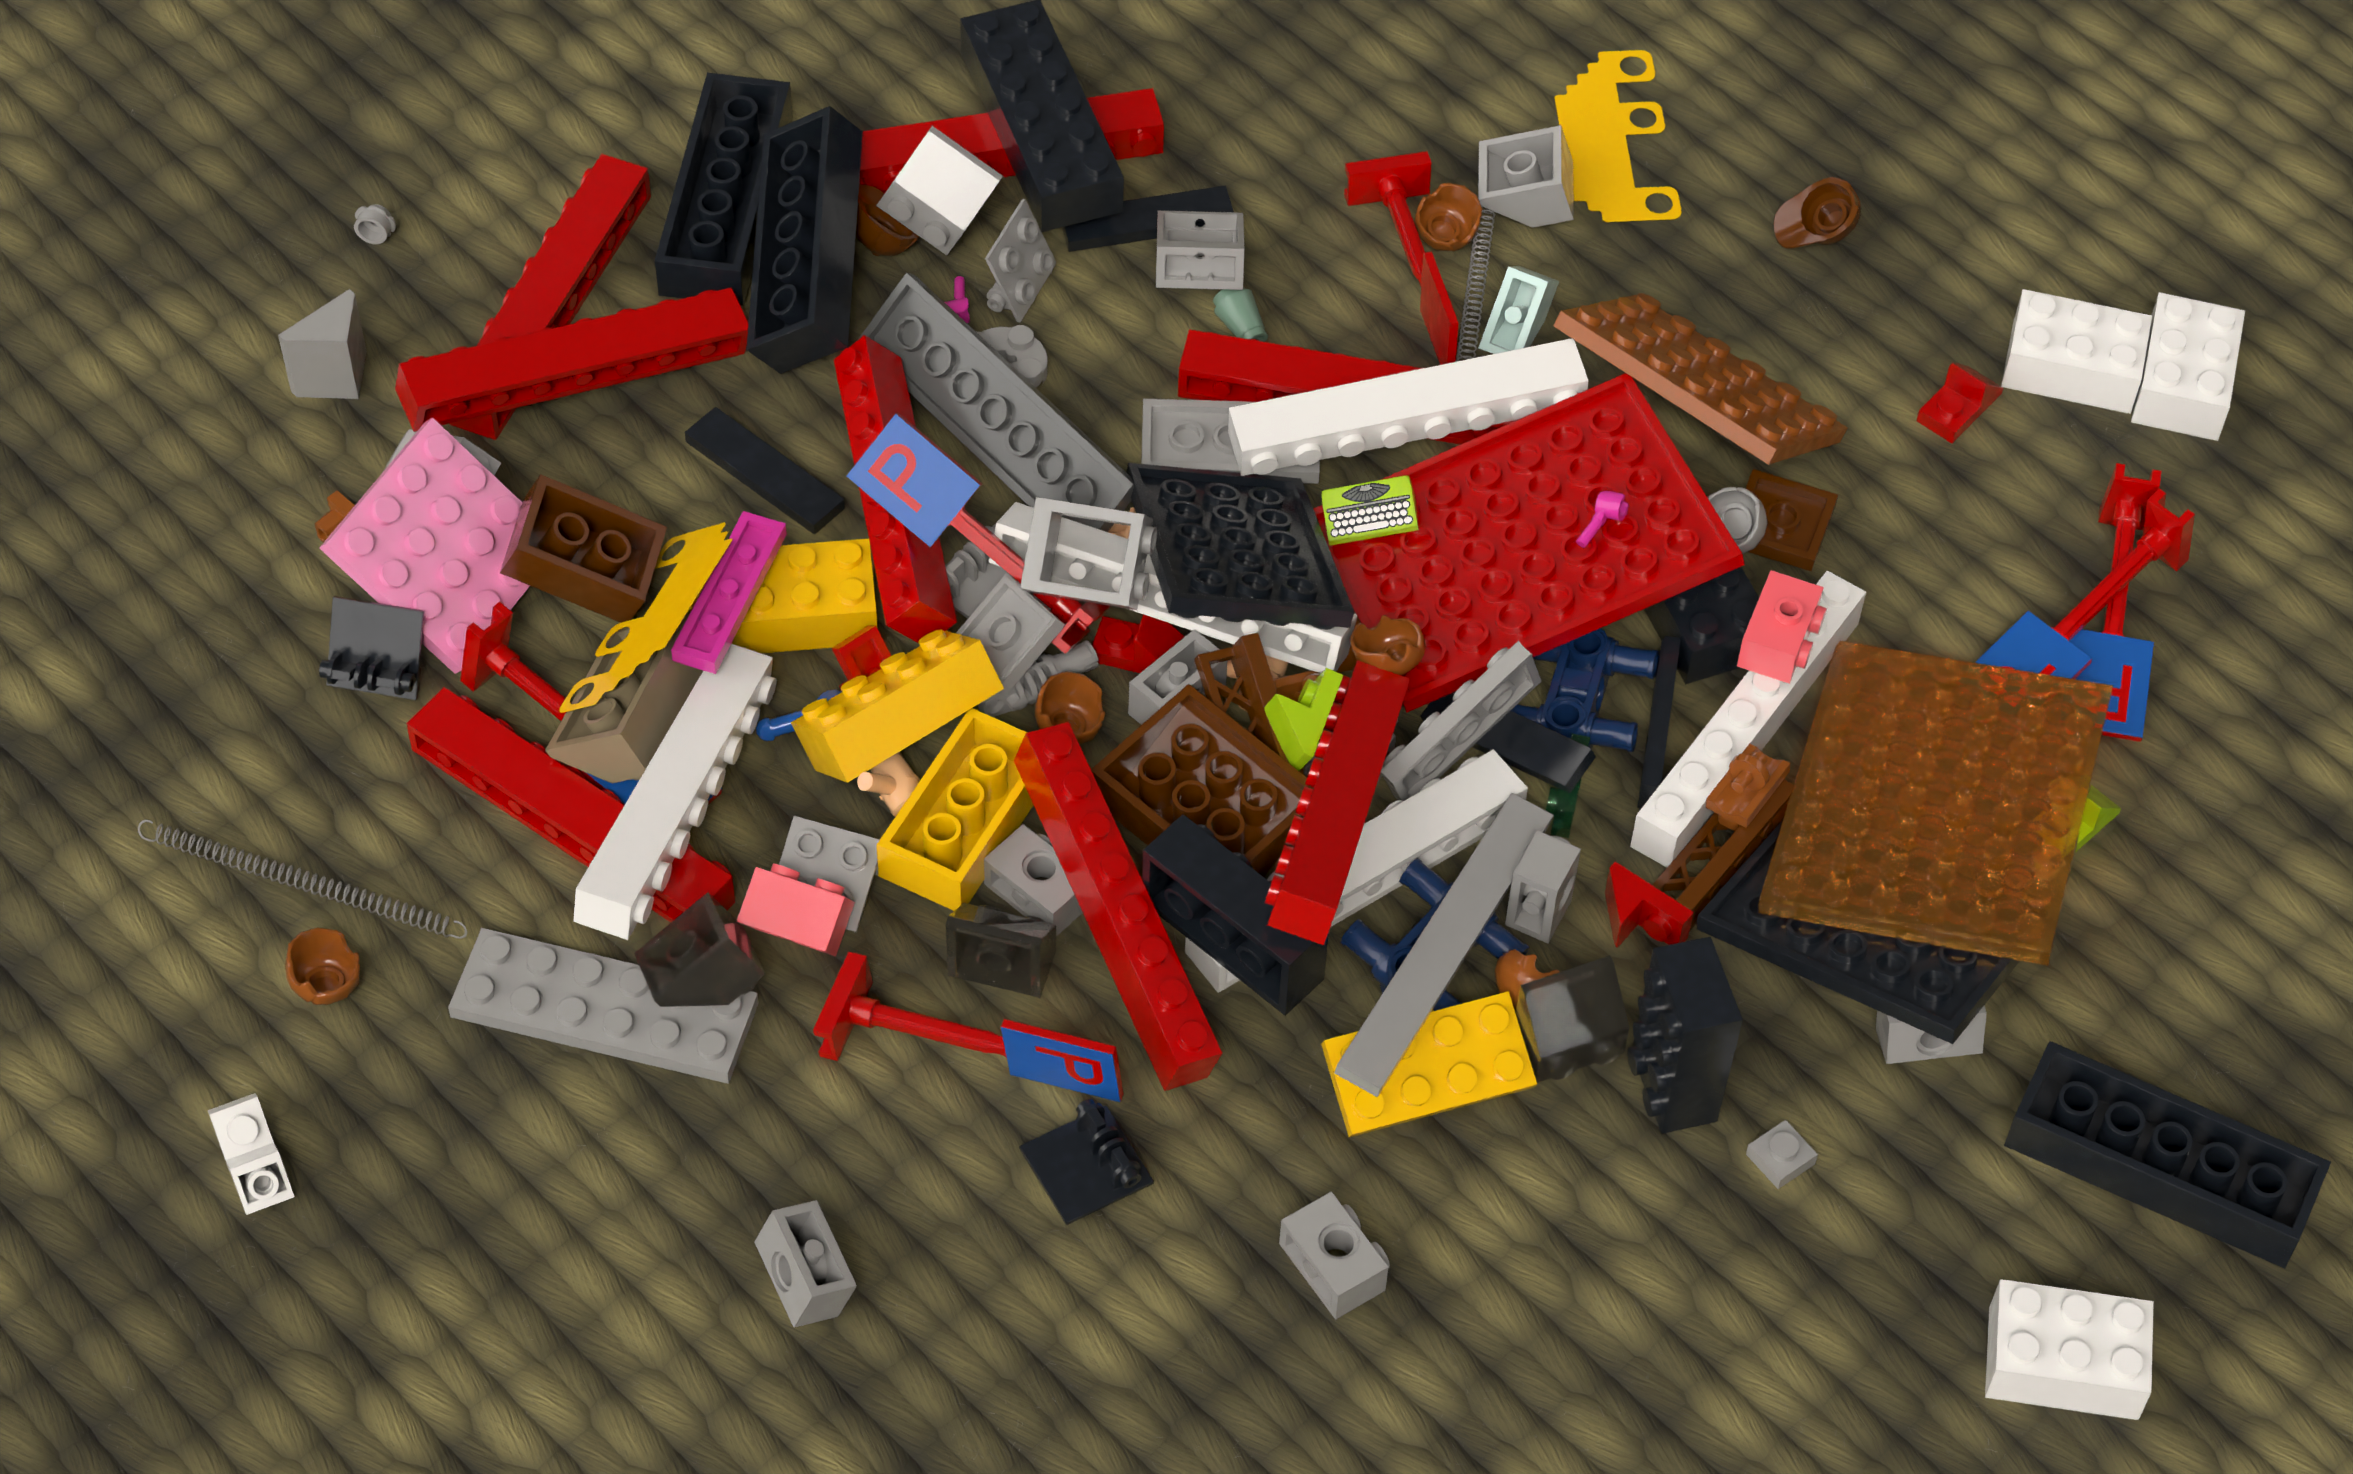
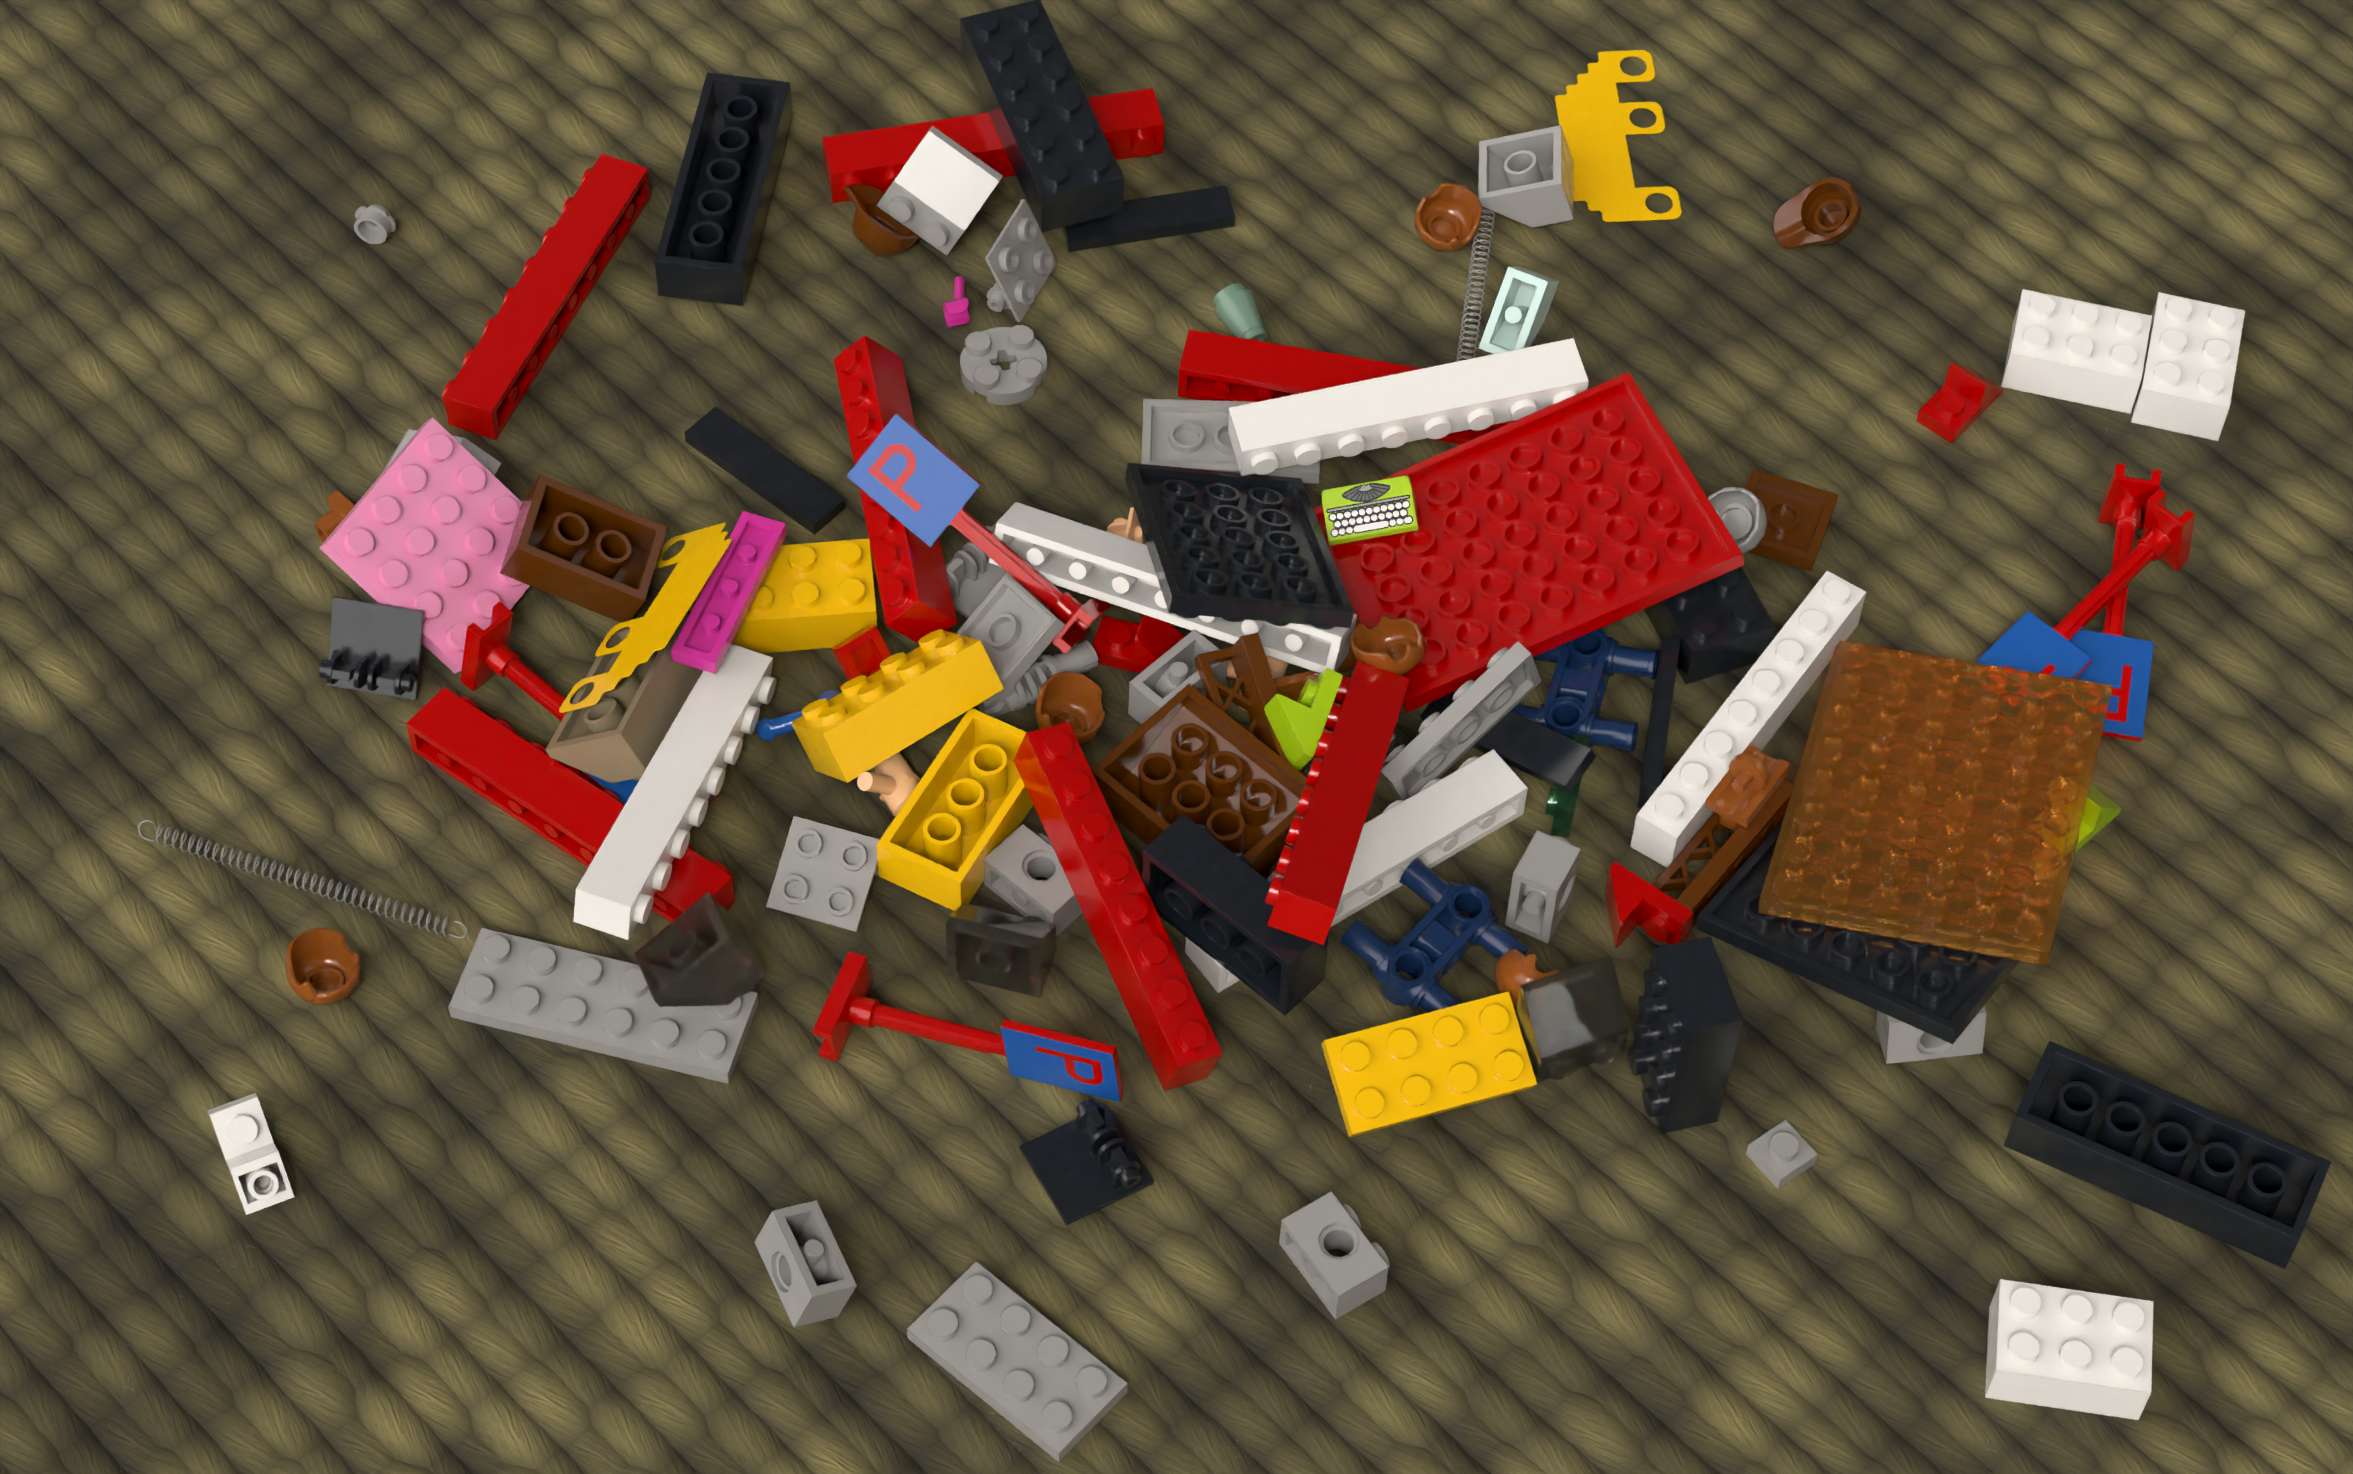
(326, 351): light grey slope -> none
(572, 358): red brick -> none
(796, 910): coral brick -> none
(805, 240): black brick -> none
(994, 406): dark grey plate -> none
(1017, 1361): none -> light grey plate
(1043, 544): window -> none
(1218, 243): light grey window -> none
(1391, 182): red piece -> none
(1441, 947): light grey tile -> none
(1608, 505): dark pink hand -> none
(1702, 377): dark orange plate -> none
(1780, 627): coral brick -> none

